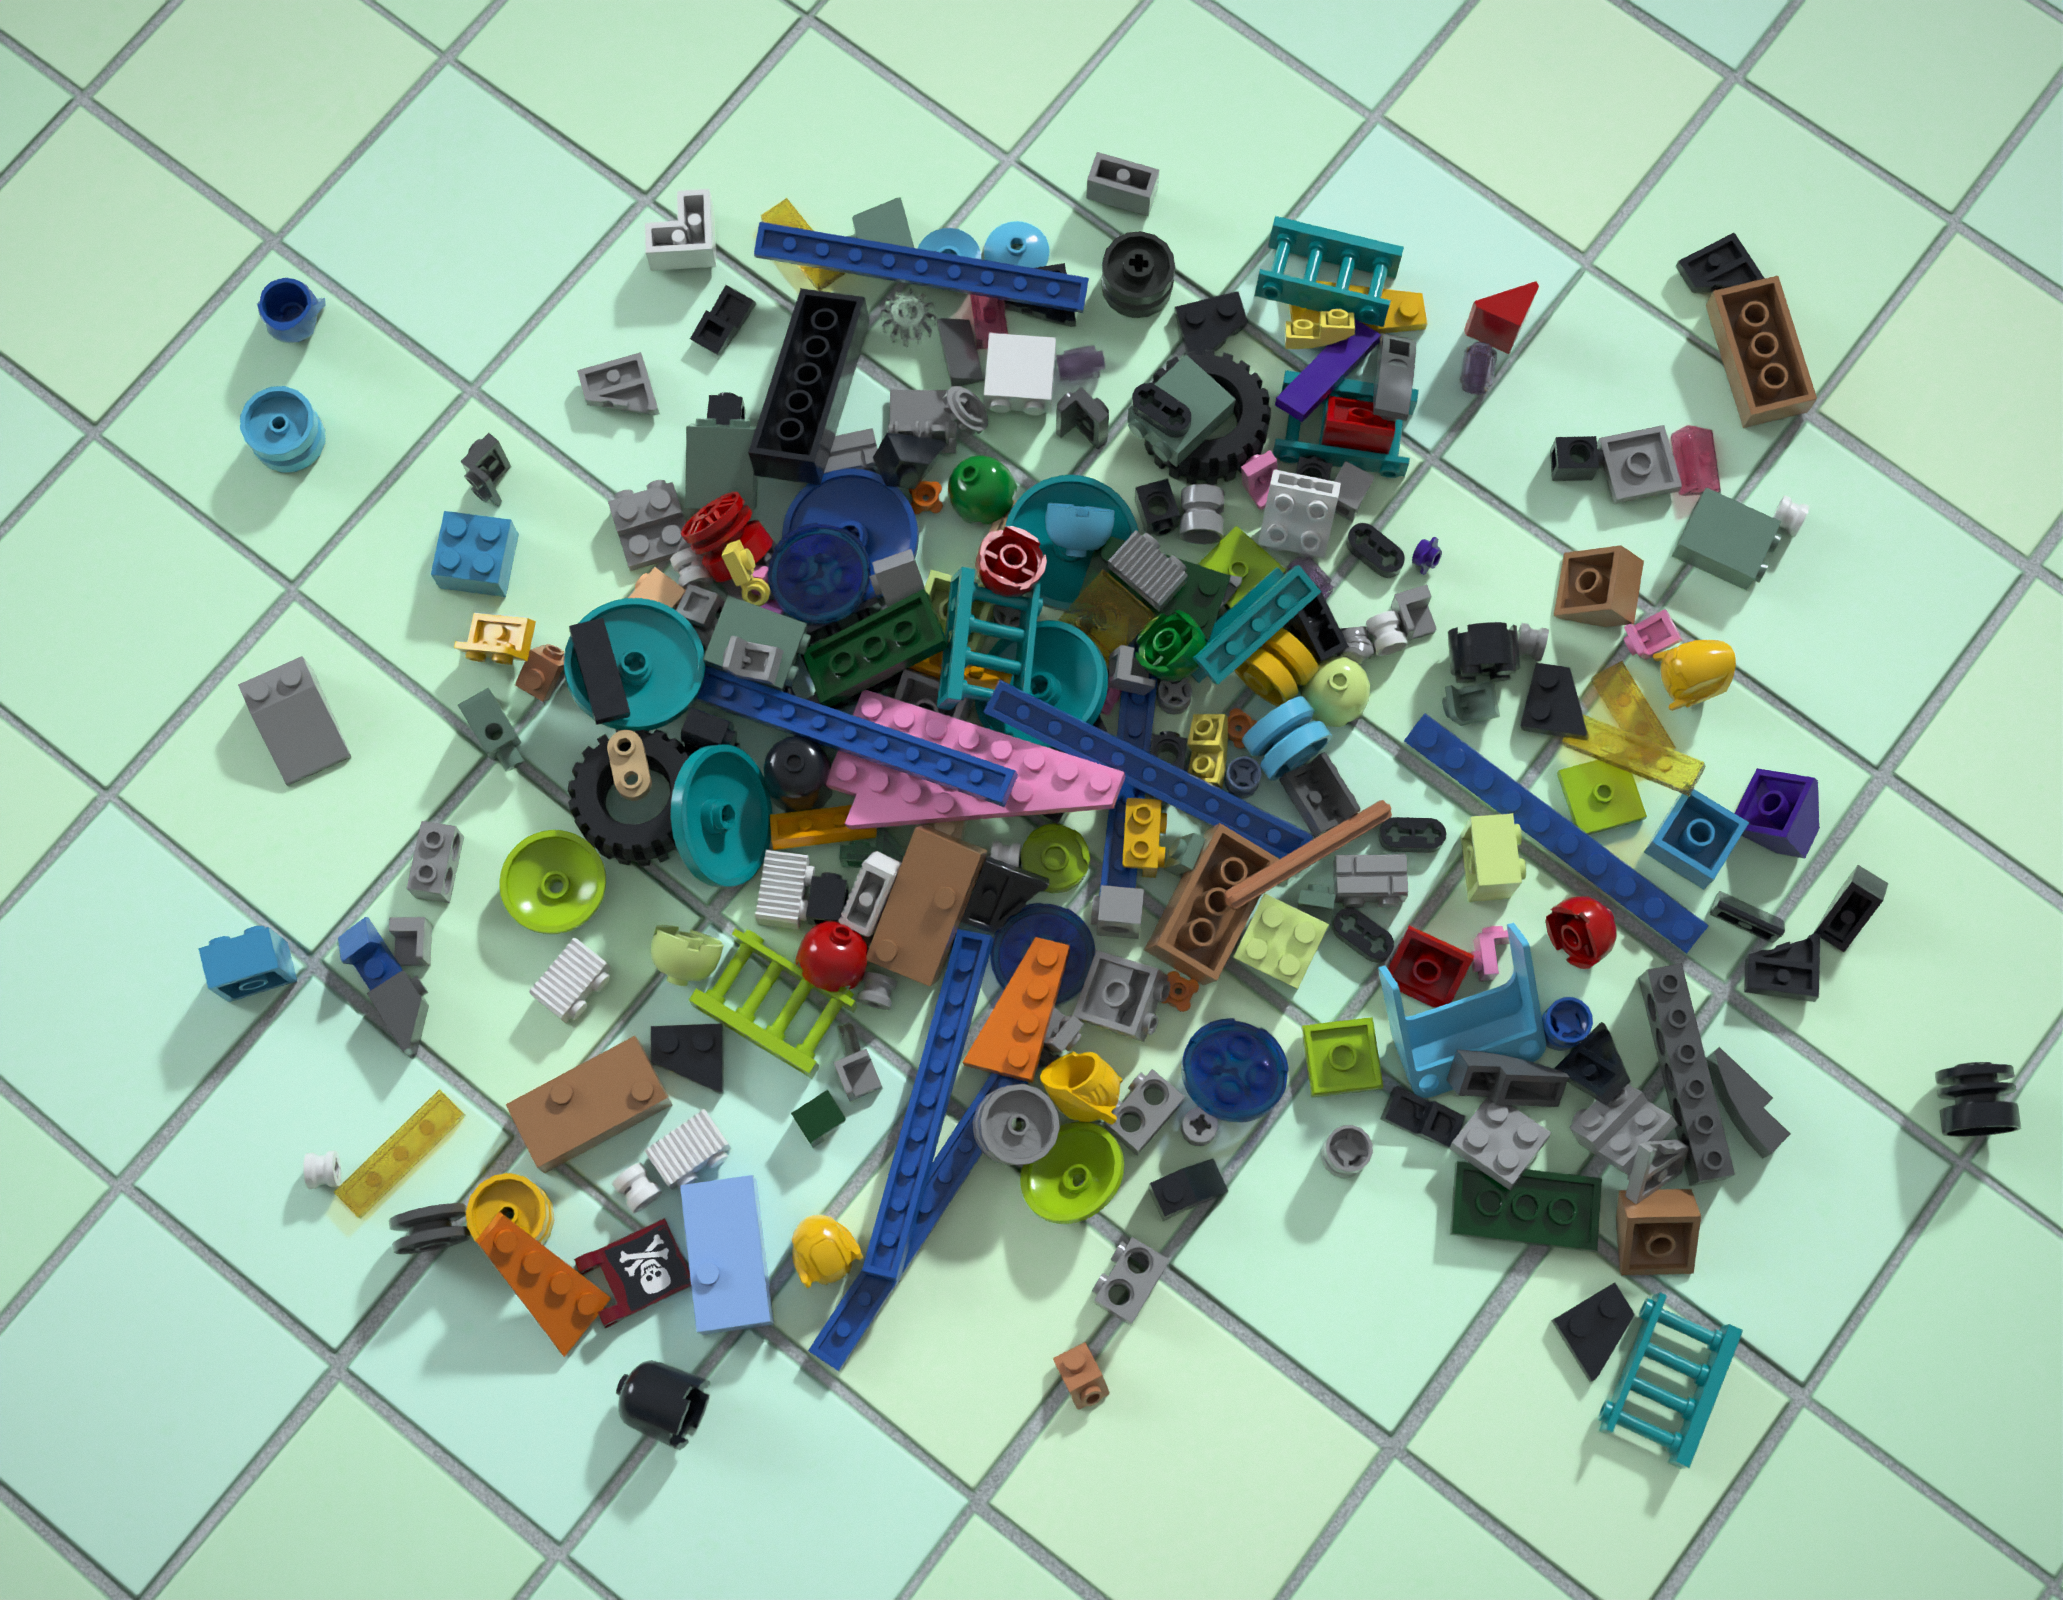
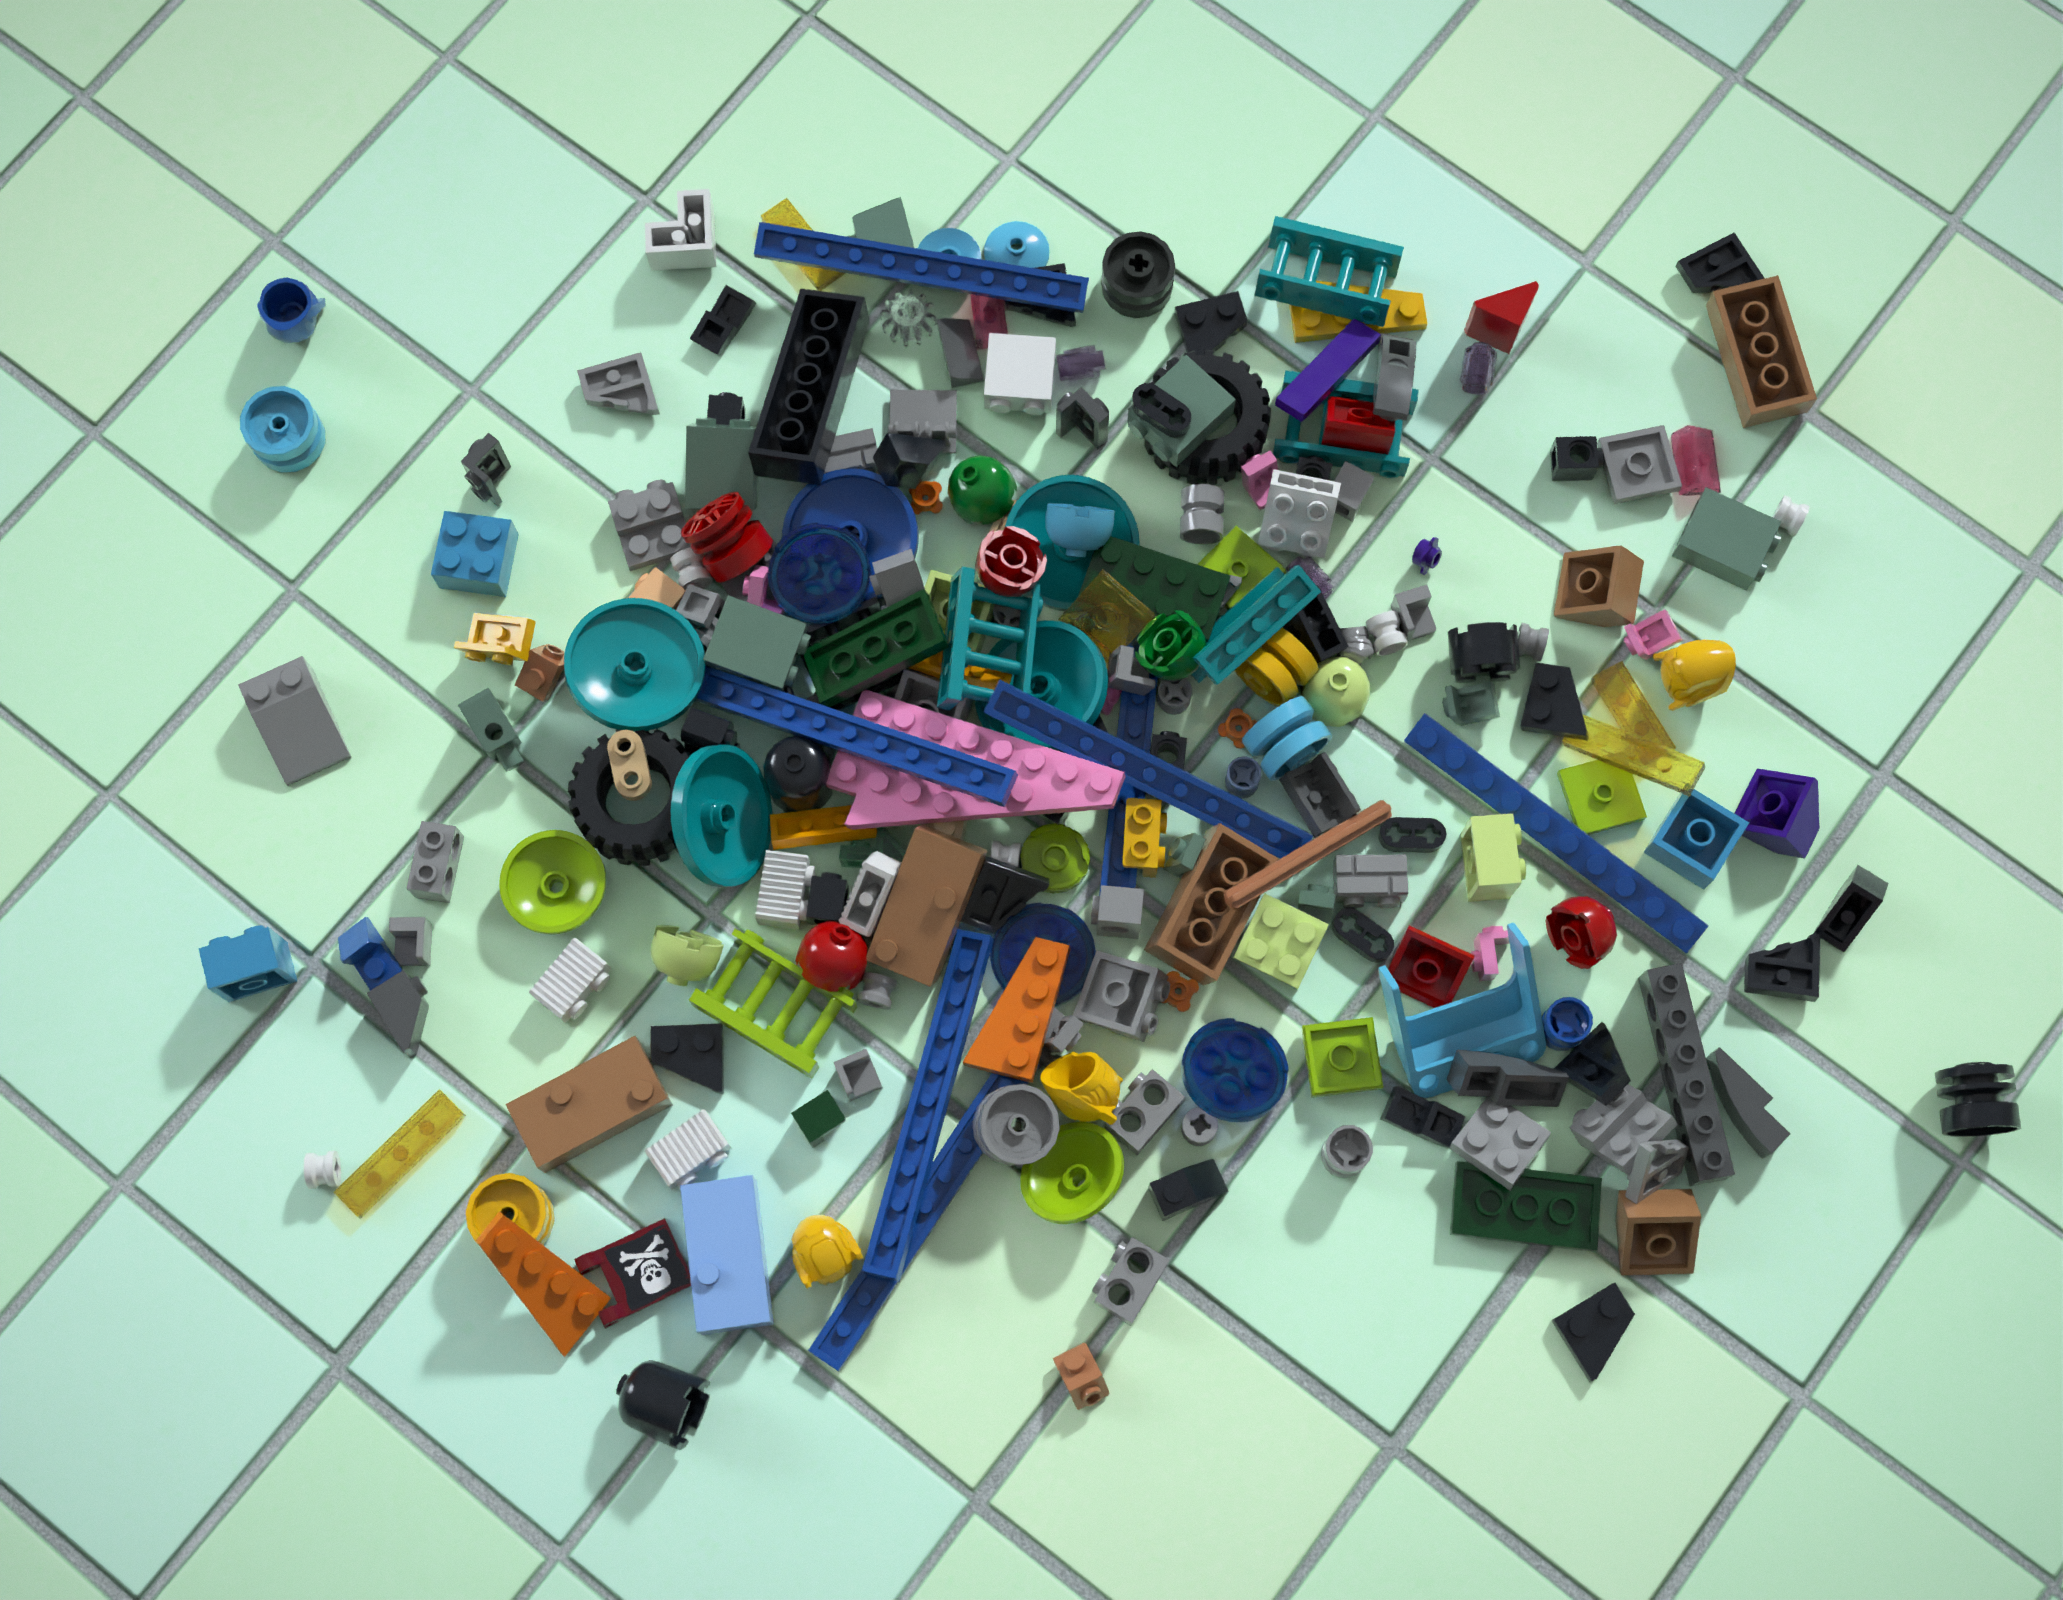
(429, 1228): dark grey wheel -> none
(599, 671): black tile -> none
(637, 1187): white wheel -> none
(741, 567): light yellow plate -> none
(752, 660): light grey bracket -> none
(848, 1038): clear smoke tile -> none
(969, 417): light grey gear -> none
(1122, 184): light grey brick -> none
(1148, 570): light grey brick -> none
(1157, 494): black brick -> none
(1209, 747): light yellow slope -> none
(1332, 328): light yellow slope -> none
(1380, 544): black beam -> none
(1707, 1376): teal fence -> none
(1747, 917): black slope -> none

